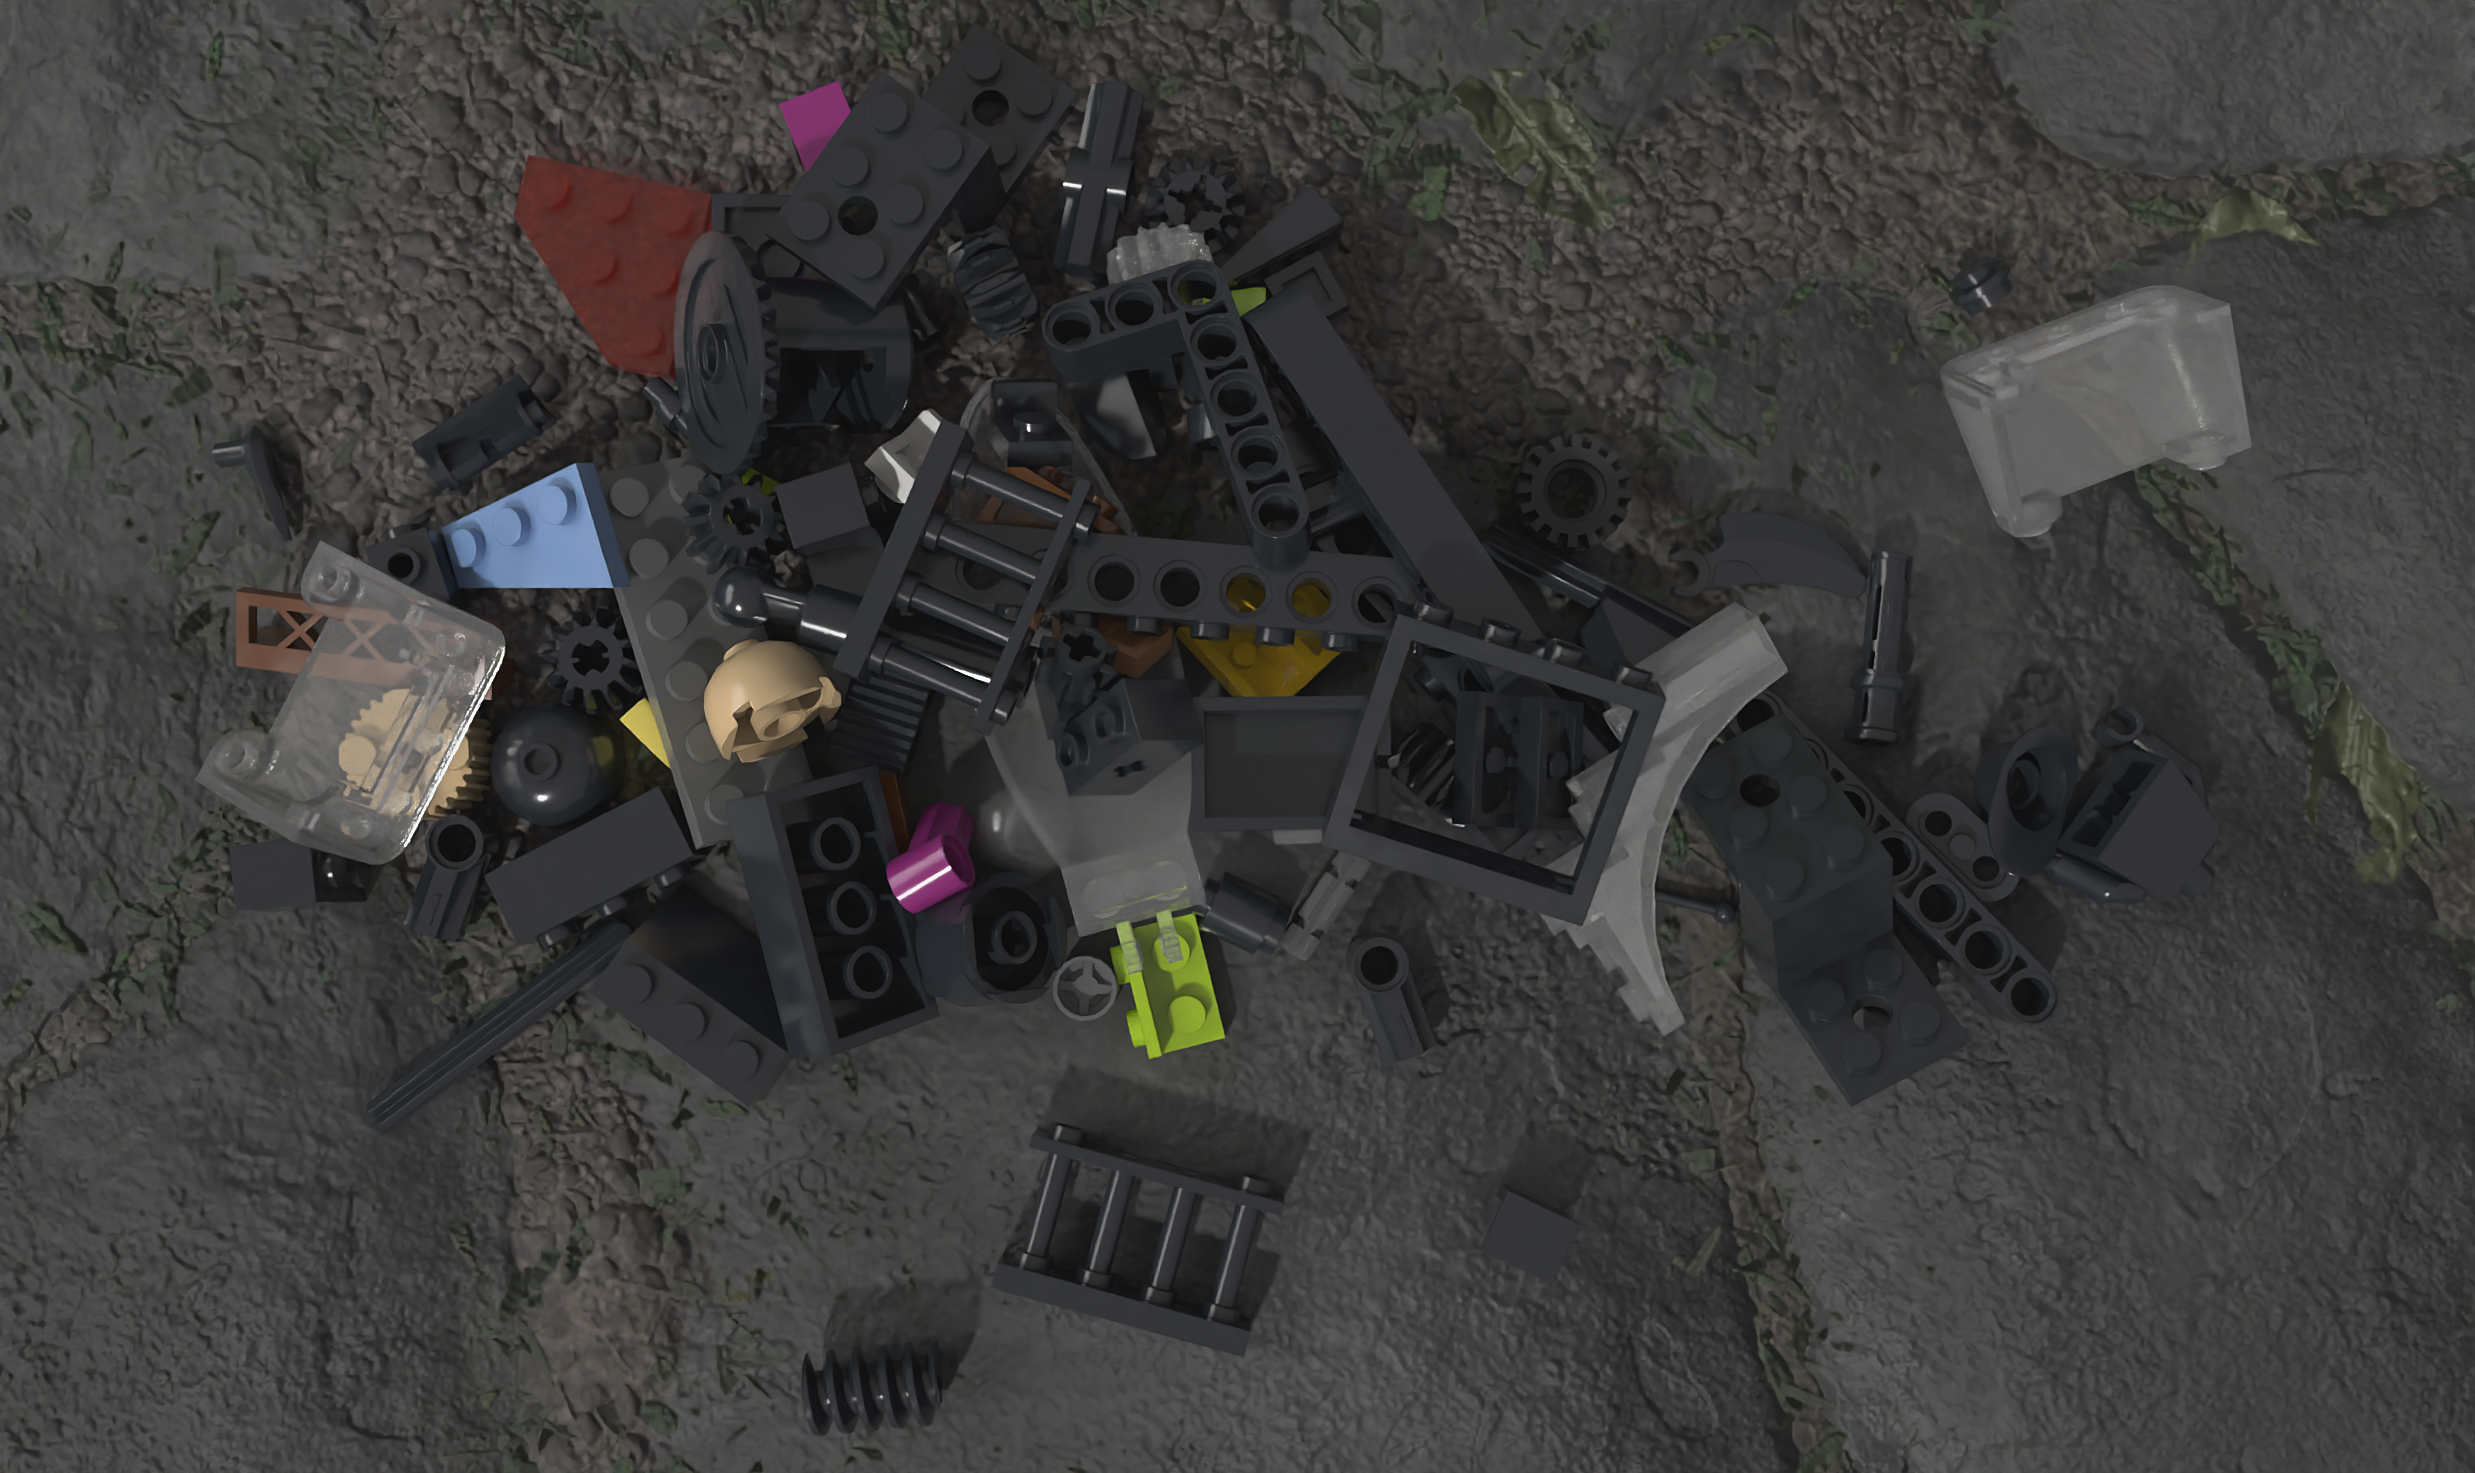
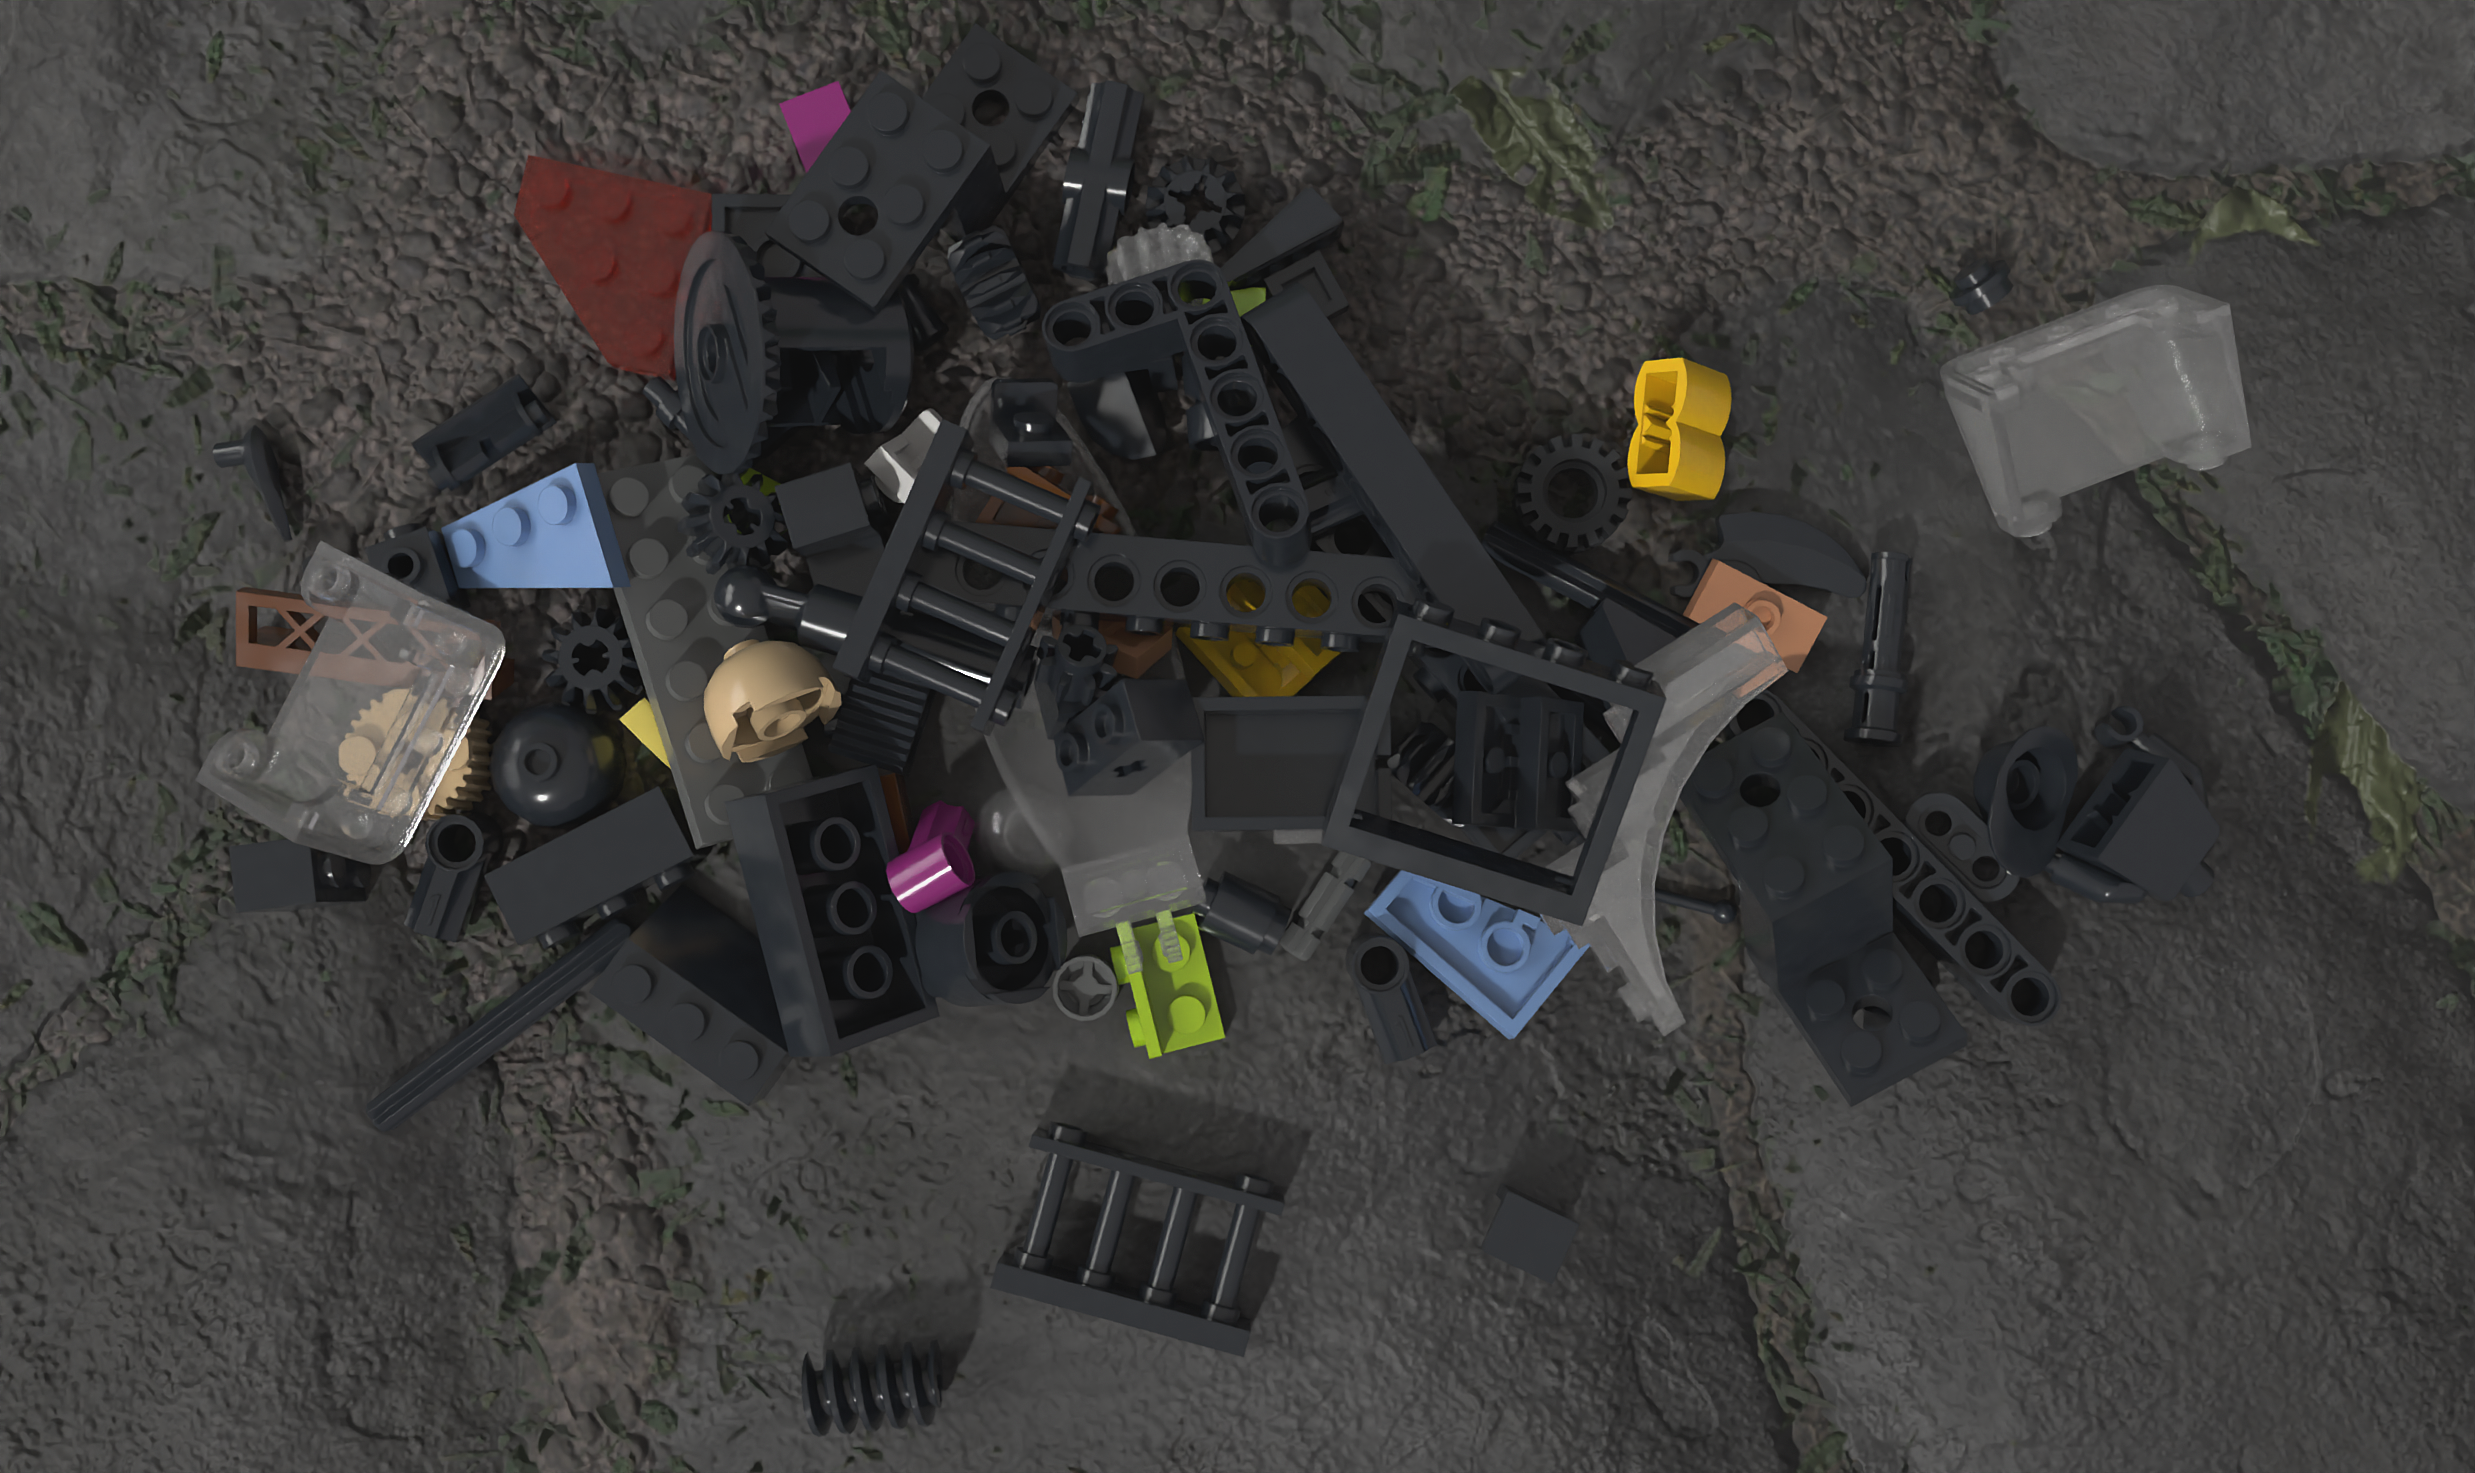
(1482, 950): none -> medium blue wing
(1679, 429): none -> yellow brick
(1786, 621): none -> nougat plate

